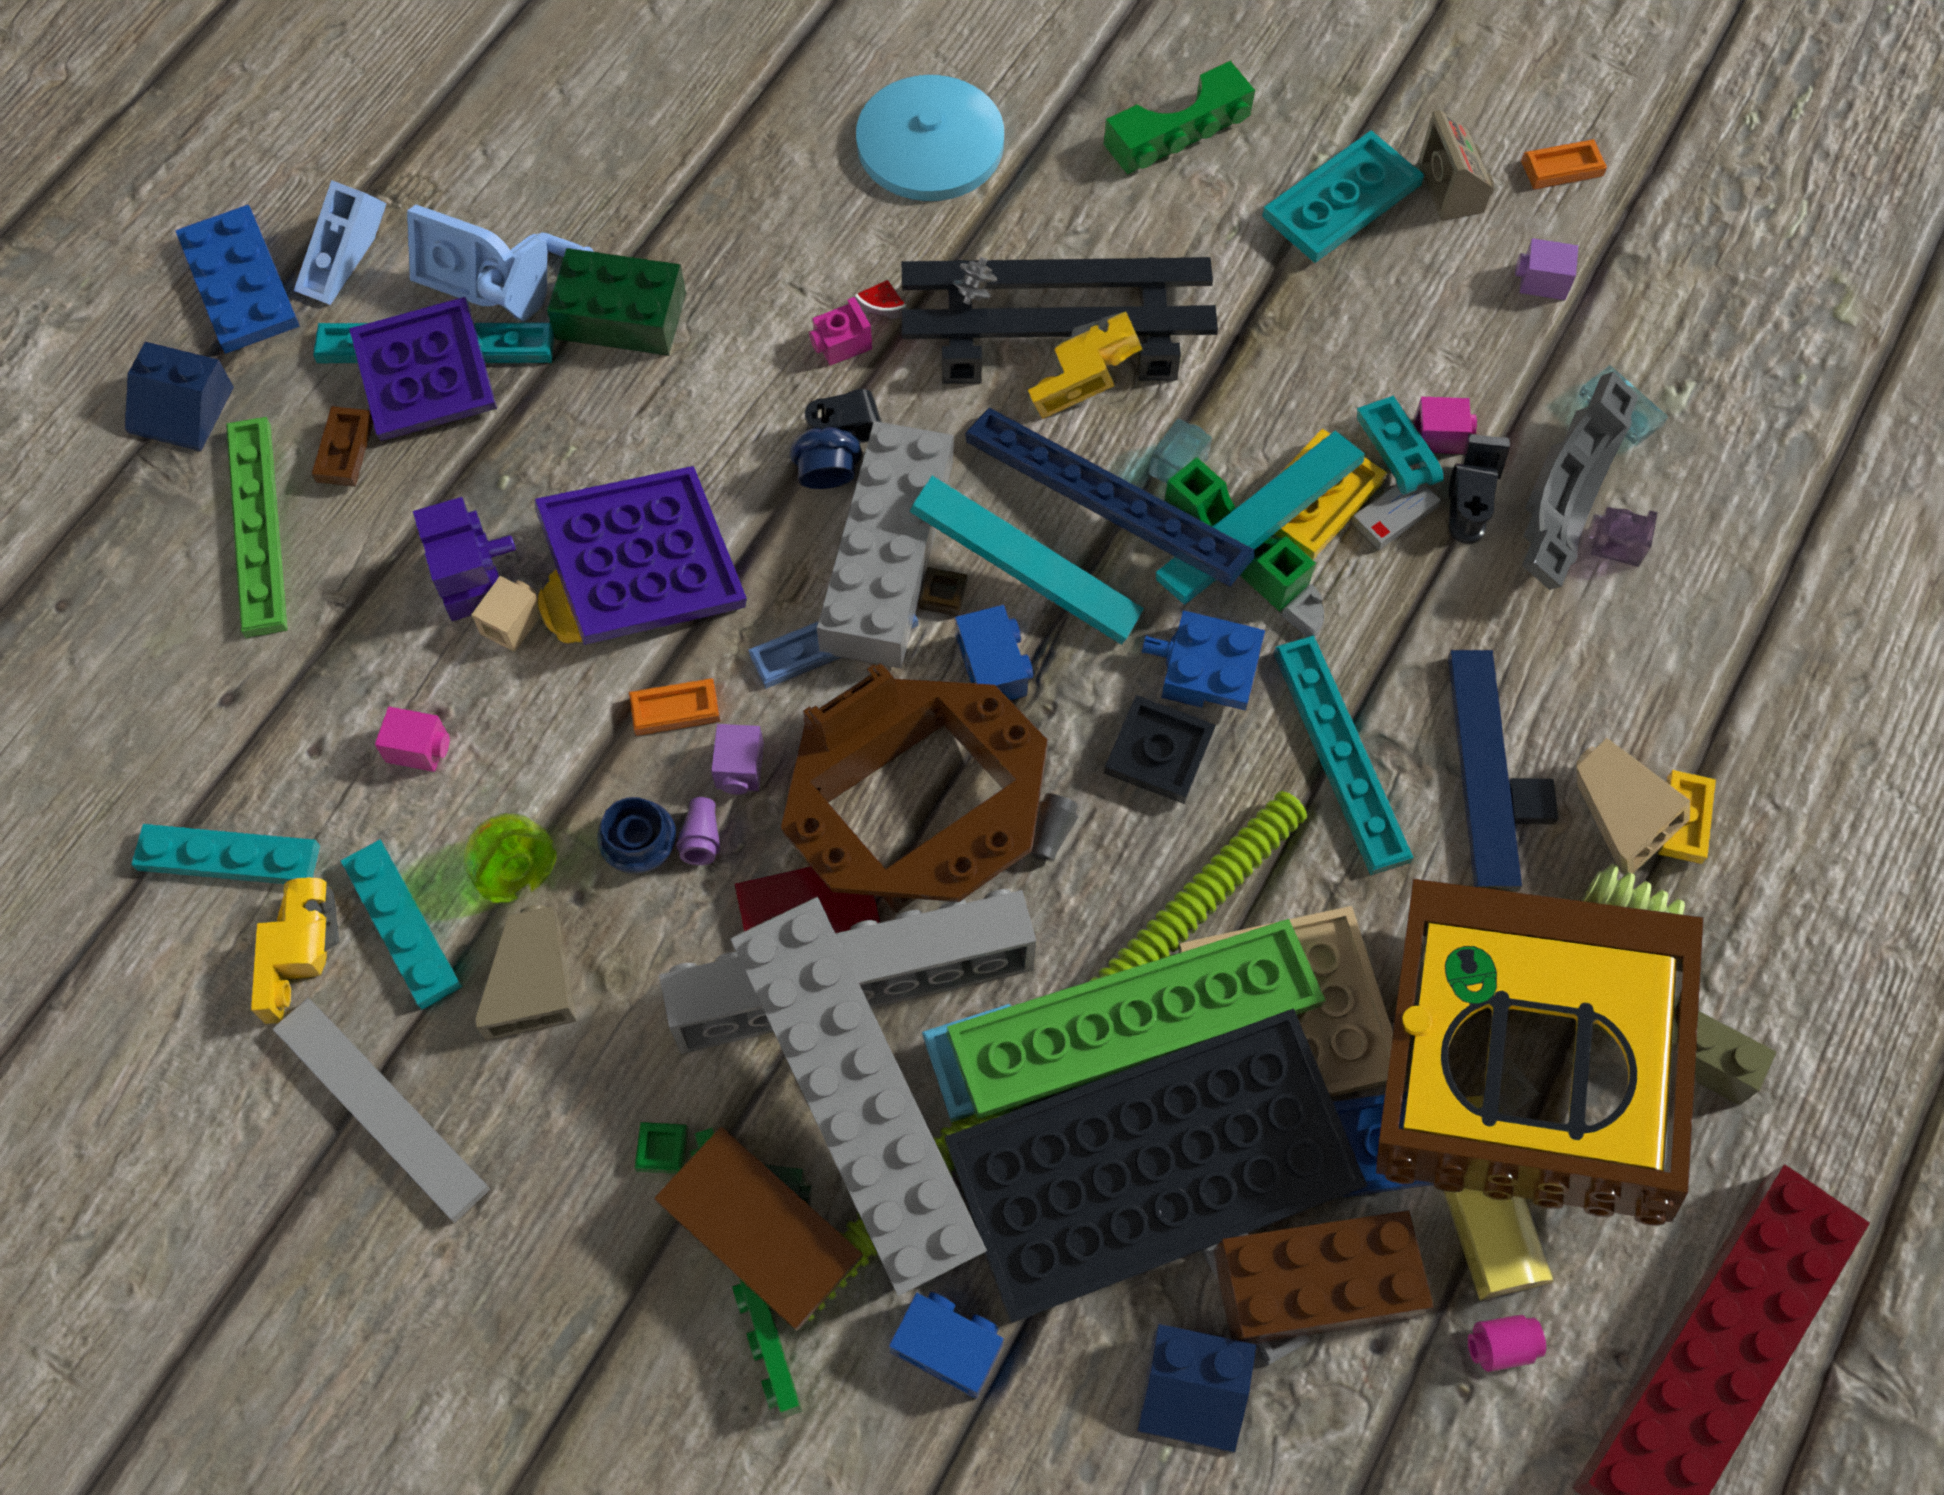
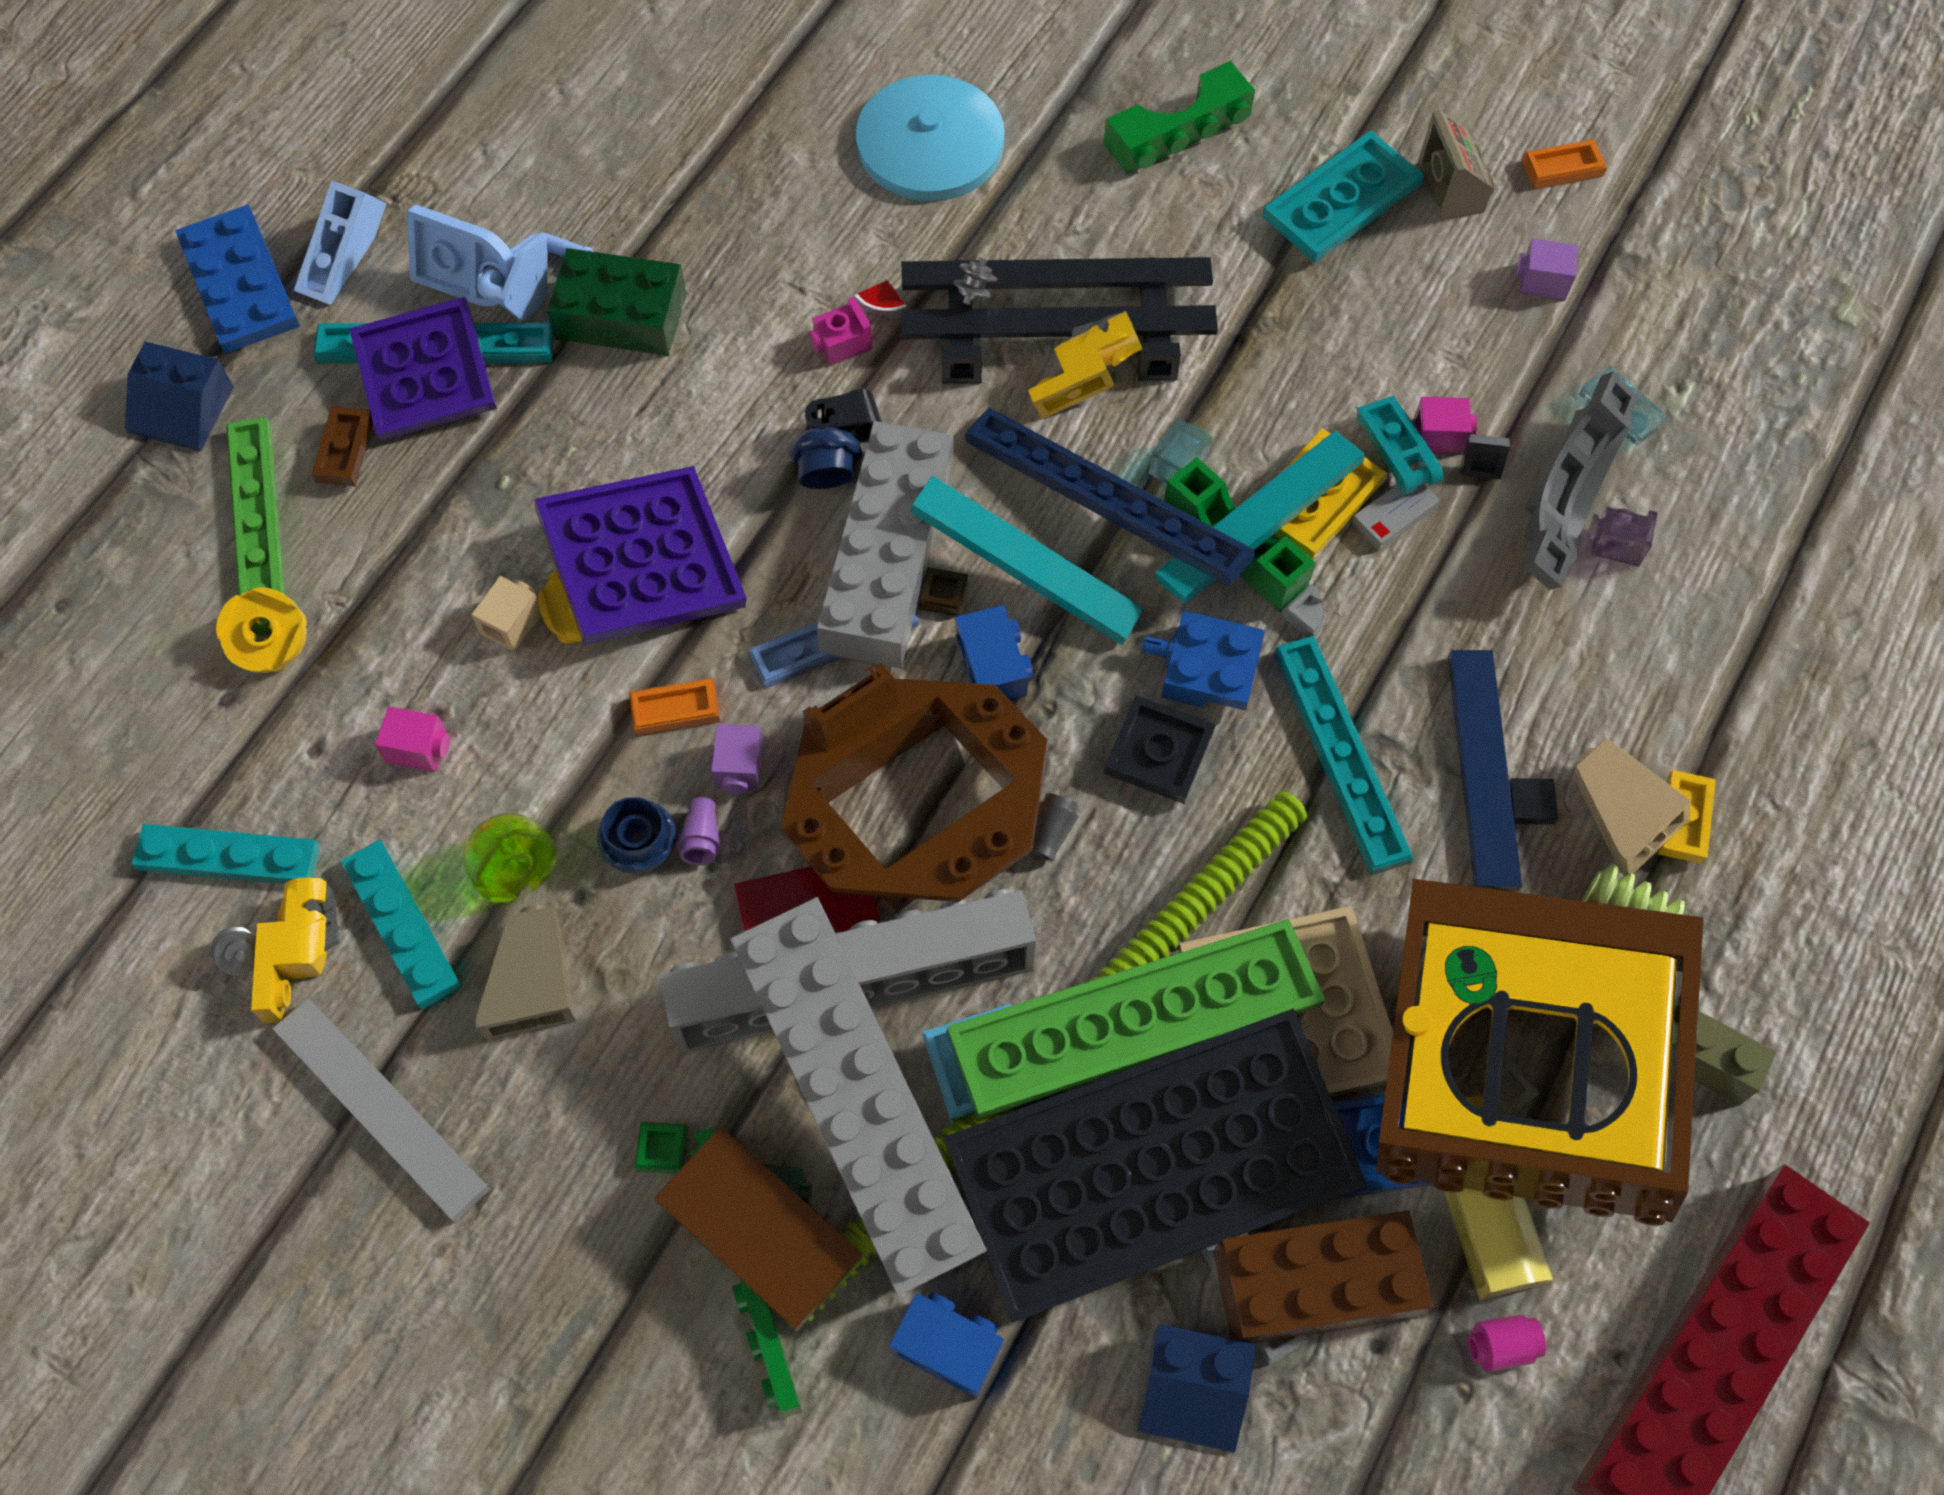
(234, 950): none -> flat silver wheel
(239, 642): none -> yellow plate
(459, 555): dark purple brick -> none
(1471, 501): black piece -> none

